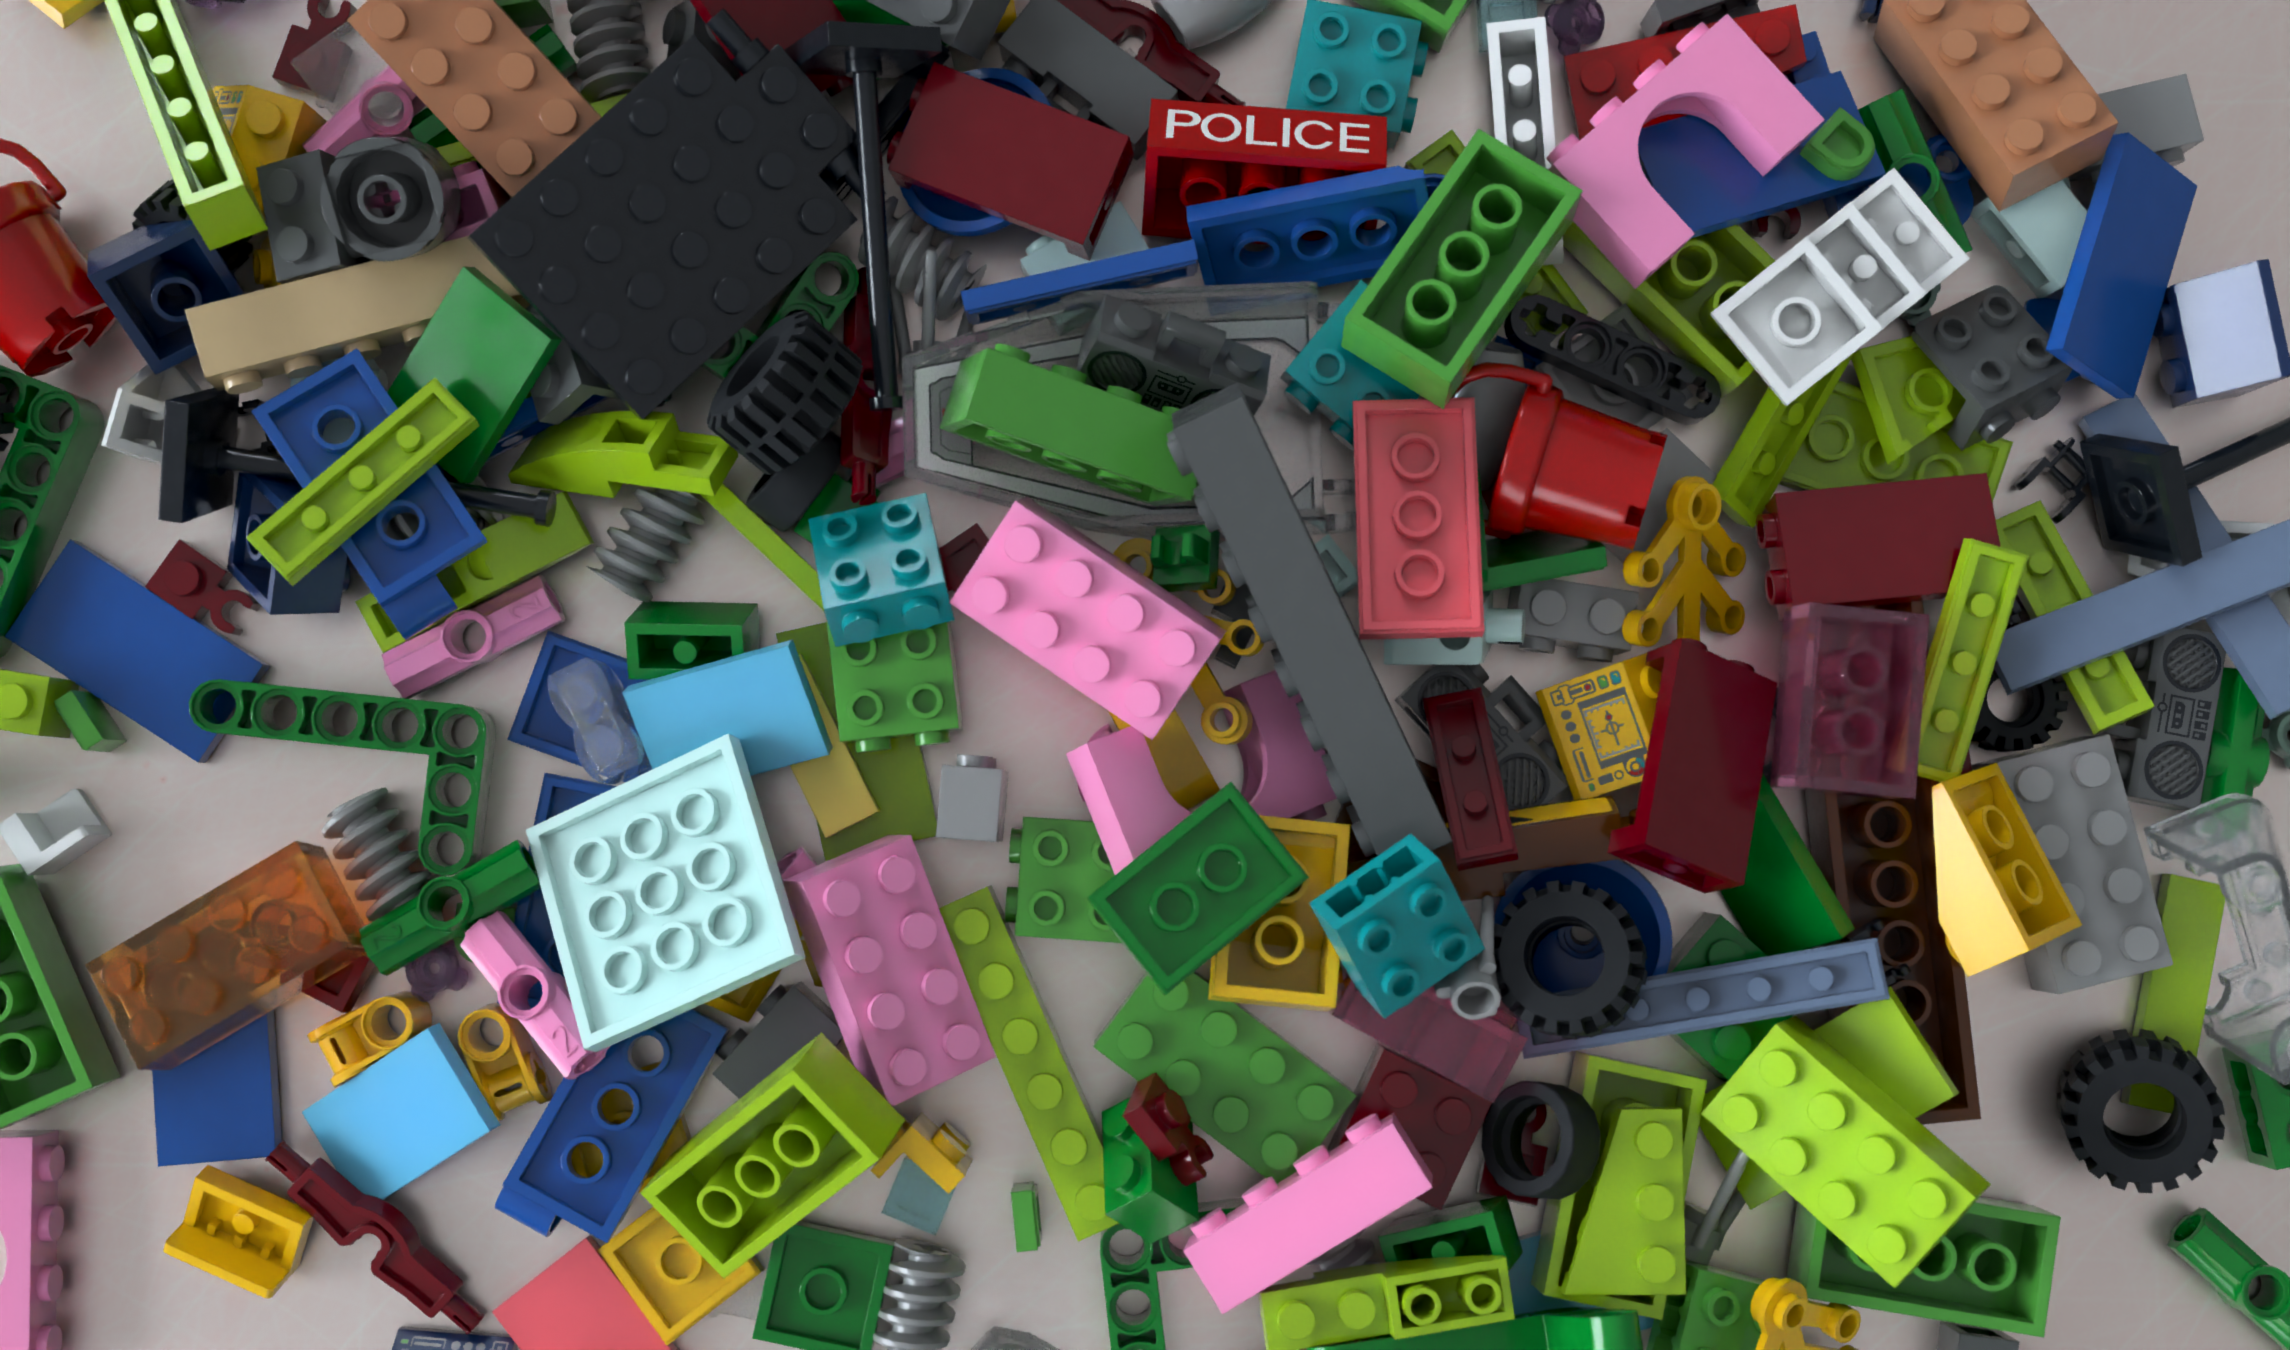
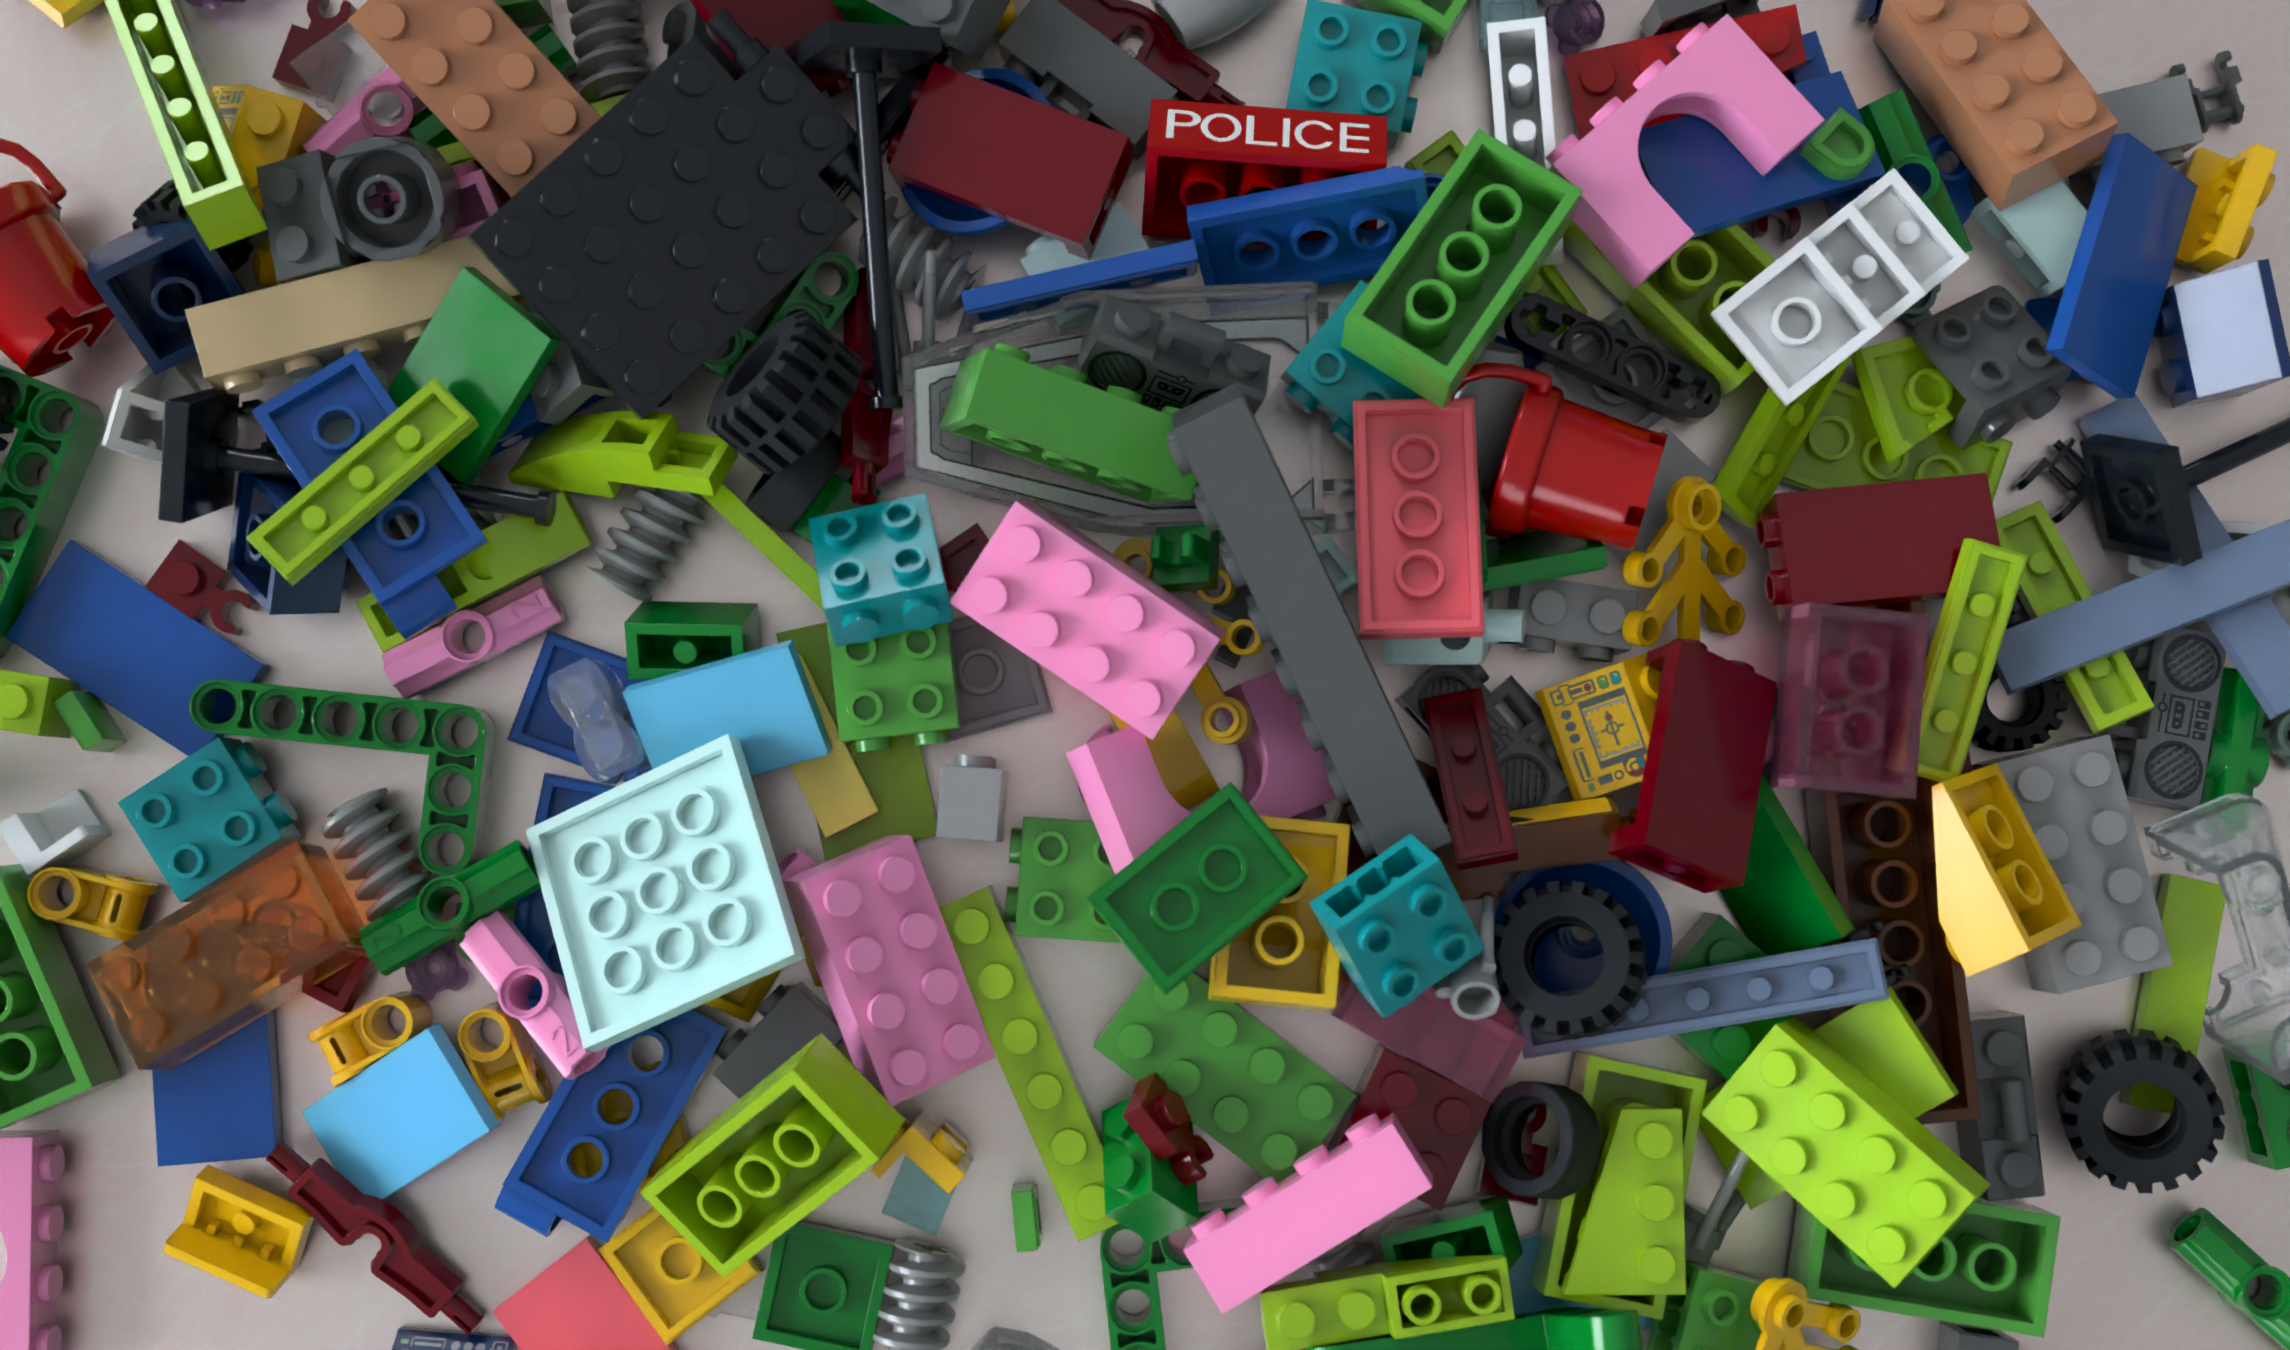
(102, 902): none -> yellow piece
(211, 817): none -> teal brick
(994, 680): none -> light grey tile
(2006, 1138): none -> dark grey piece
(2224, 205): none -> yellow bracket
(2231, 104): none -> dark grey piece

